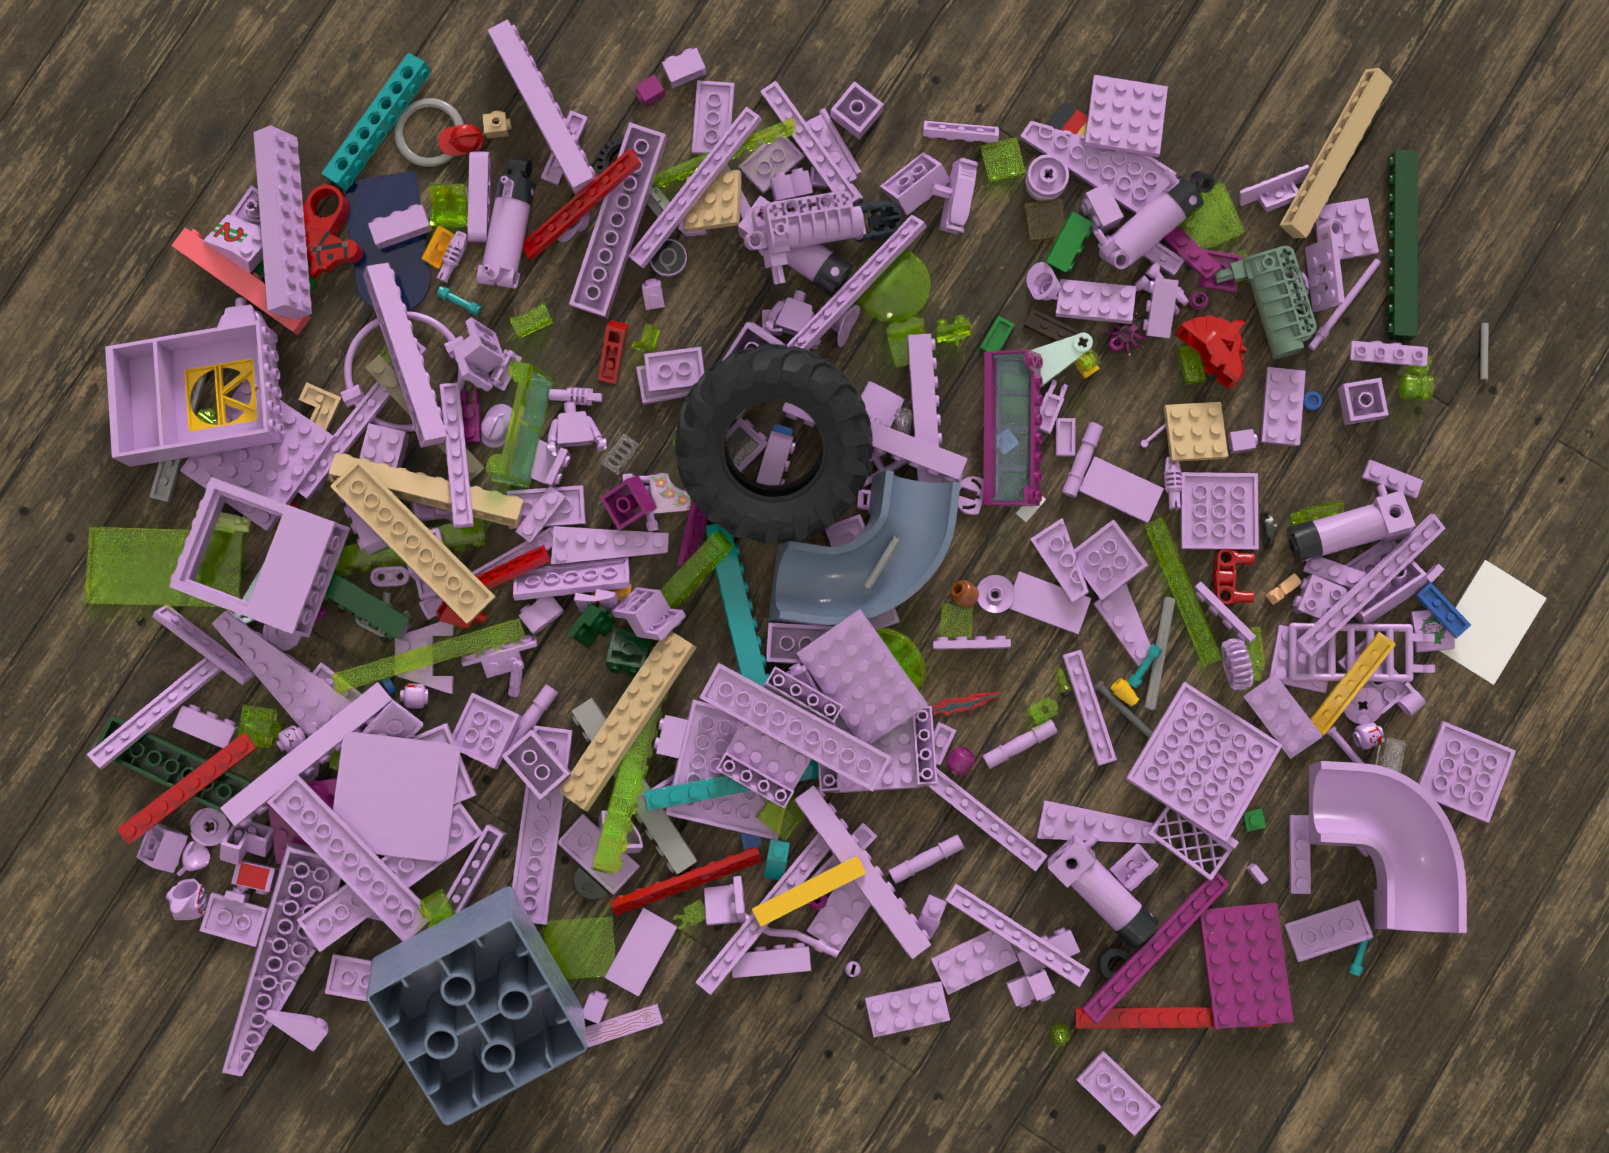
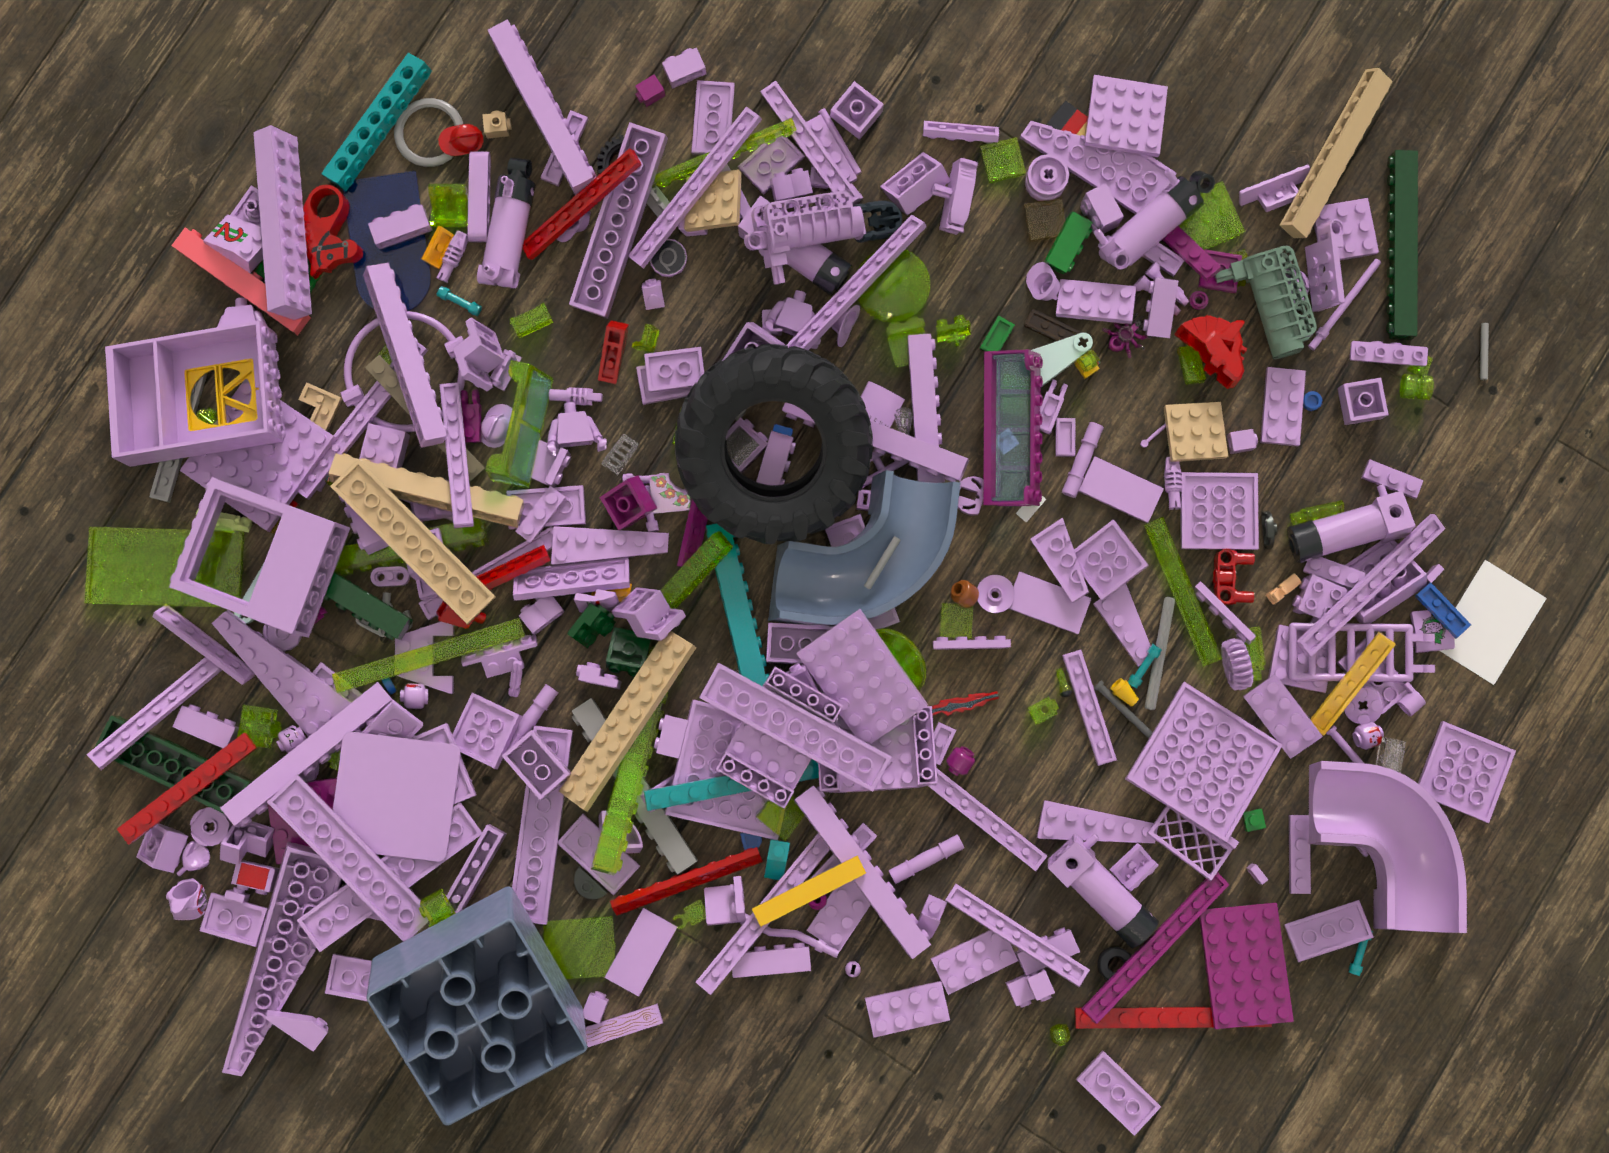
(594, 674): none -> lavender plate
(1020, 743): lavender piece -> none

